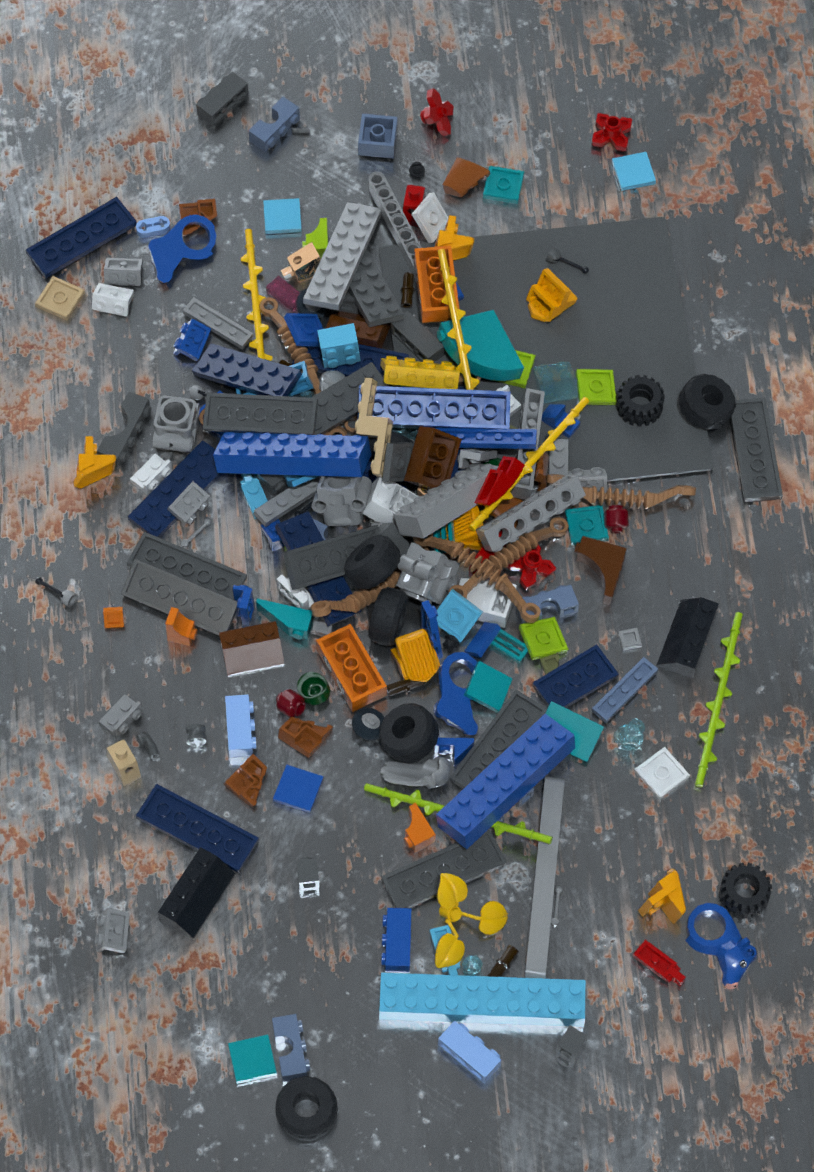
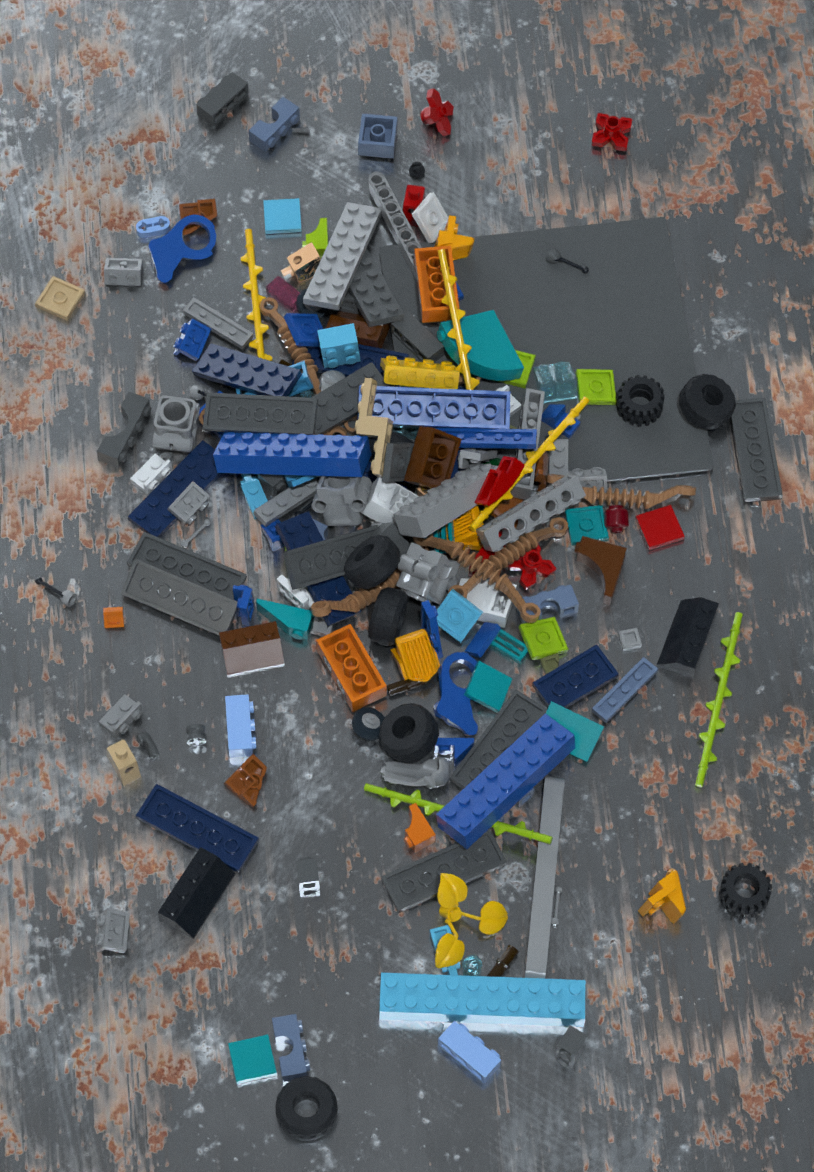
(81, 237): dark blue plate -> none
(92, 466): light orange piece -> none
(112, 299): white bracket -> none
(180, 628): orange arch -> none
(290, 703): dark red head -> none
(298, 788): blue tile -> none
(303, 735): dark orange slope -> none
(313, 688): dark green hat -> none
(397, 940): blue brick -> none
(407, 290): dark brown axle -> none
(450, 642): black piece -> none
(463, 177): dark orange slope -> none
(503, 185): teal tile -> none
(549, 297): light orange piece -> none
(630, 736): clear light blue connector -> none
(633, 171): medium azure tile -> none
(659, 527): none -> red tile
(659, 963): red hinge -> none
(662, 773): white tile -> none
(731, 950): blue animal -> none

